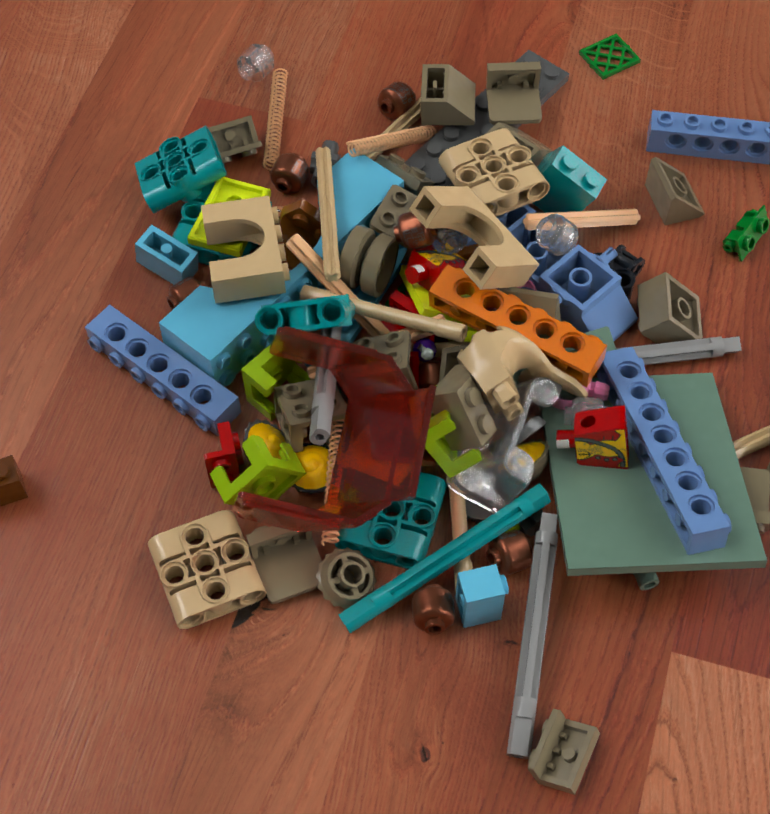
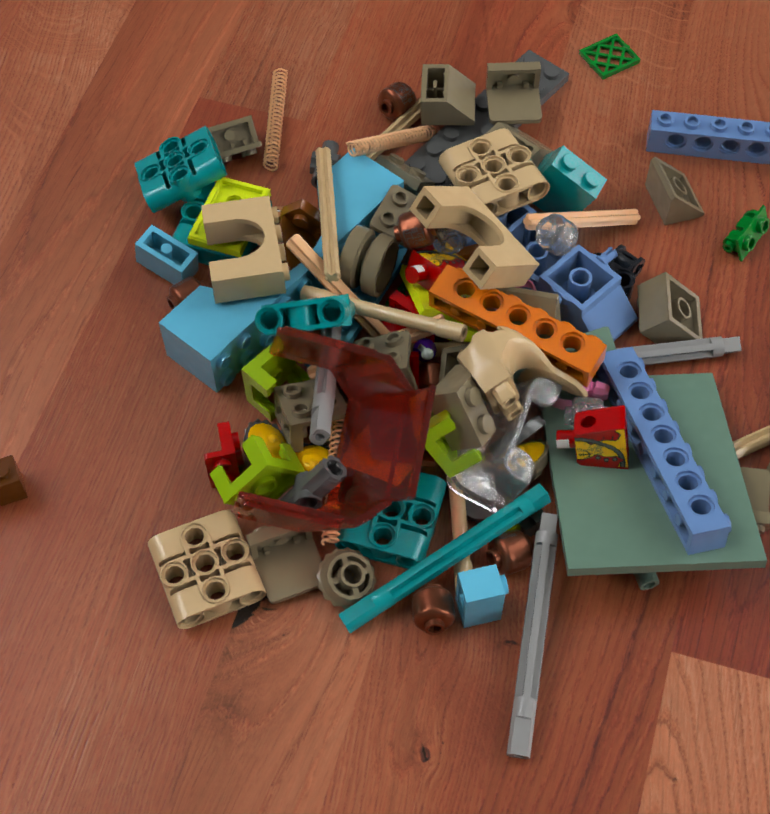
(134, 340): medium blue brick -> none
(255, 62): clear head -> none
(289, 173): copper head -> none
(316, 484): none -> dark grey piece
(562, 752): dark tan bracket -> none

